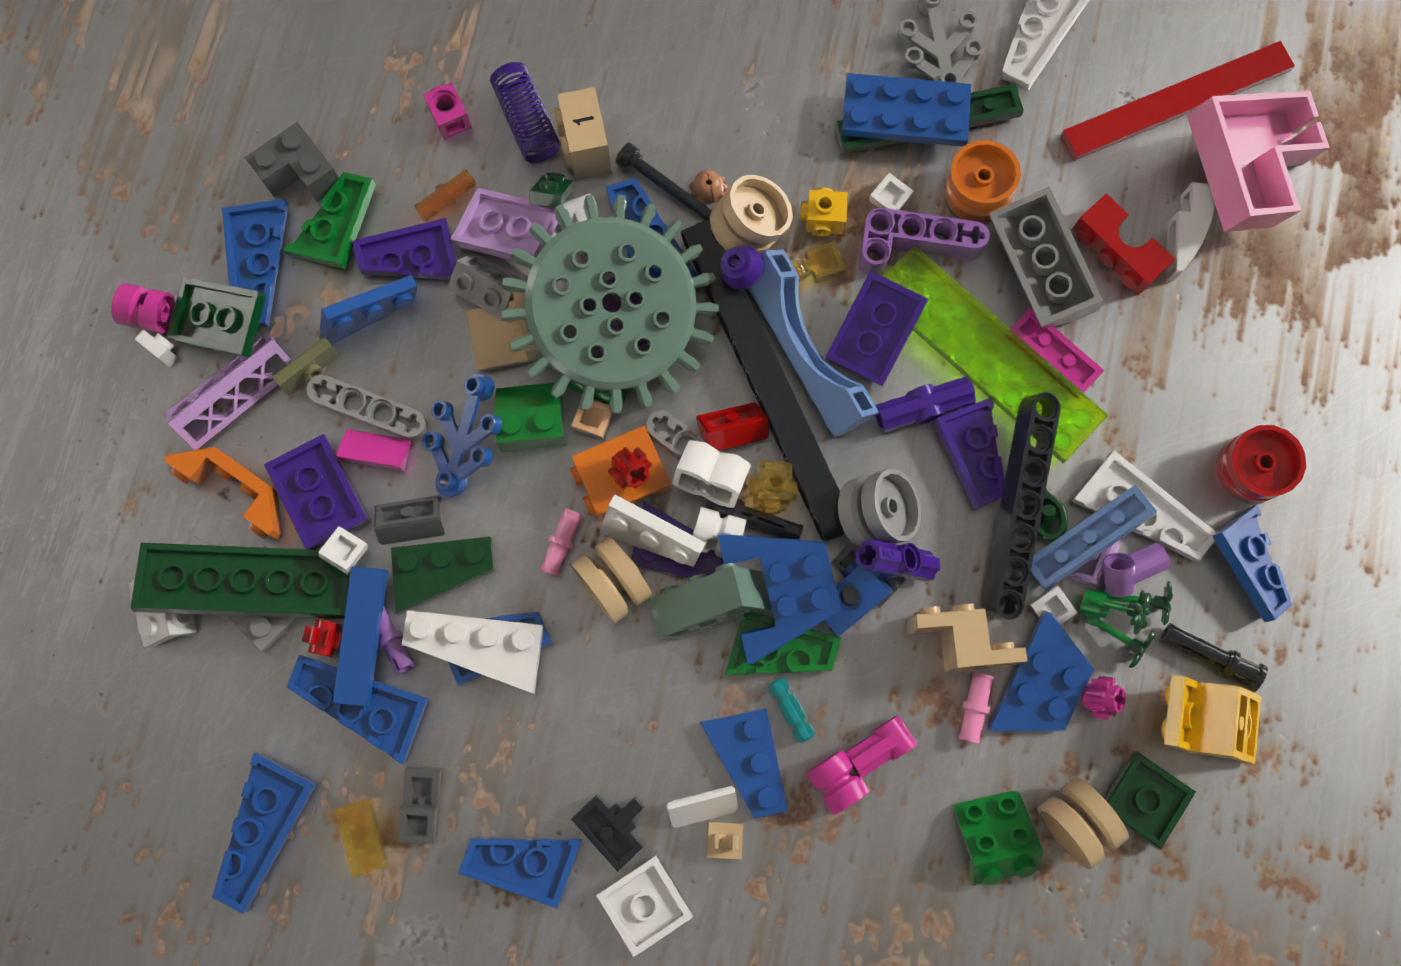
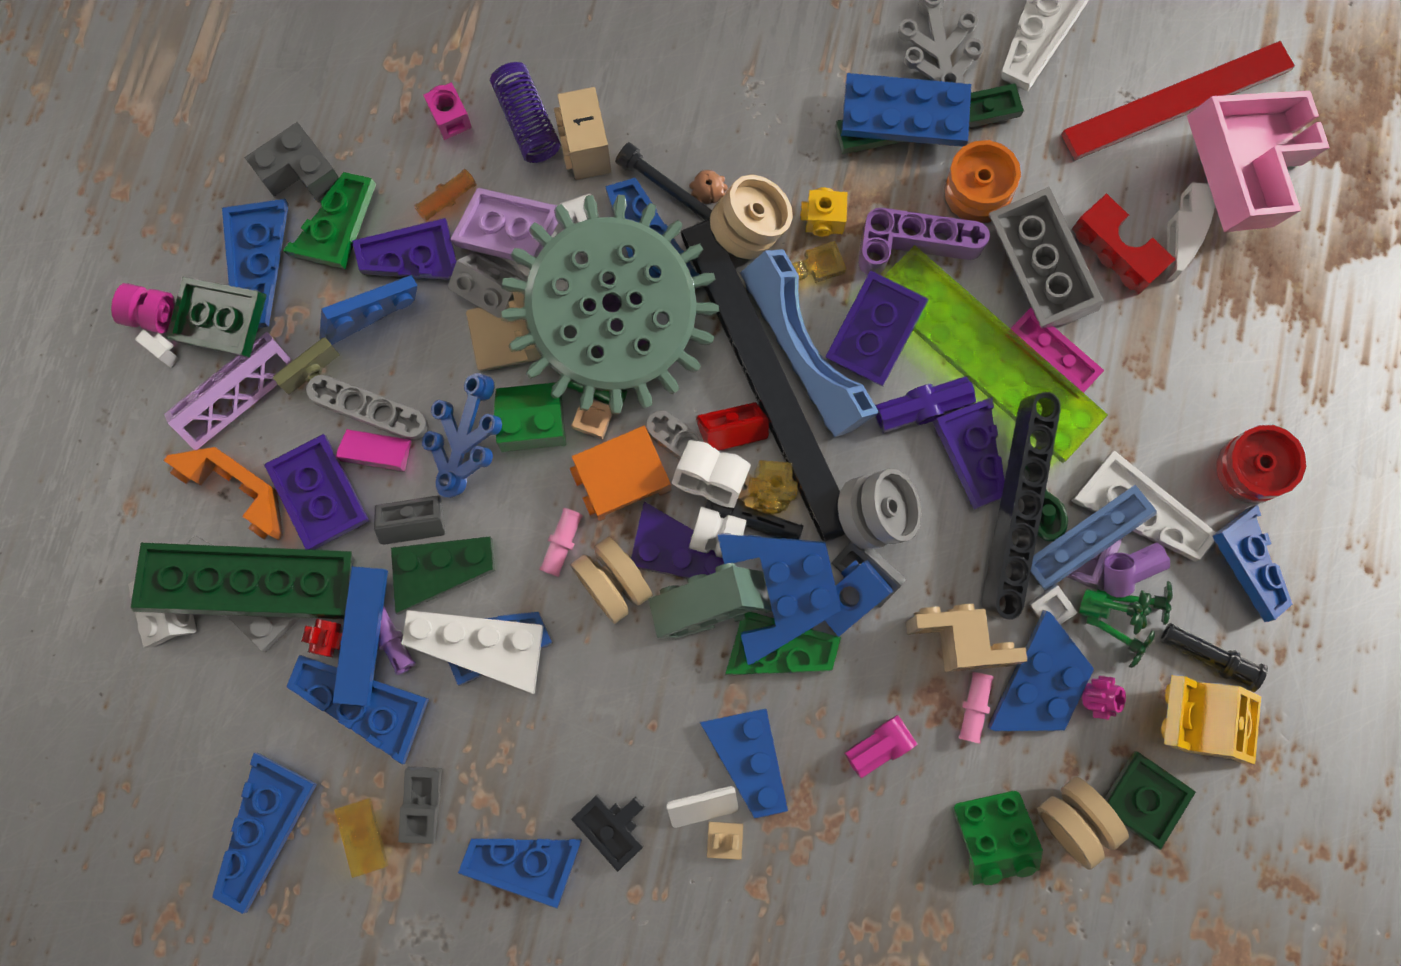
(343, 550): white plate -> none
(551, 190): dark green plate -> none
(630, 468): red gear -> none
(644, 530): white wing -> none
(644, 906): white plate -> none
(741, 267): dark purple cone -> none
(791, 710): teal axle -> none
(839, 785): dark pink wheel -> none
(891, 193): white plate -> none
(897, 560): dark purple piece -> none

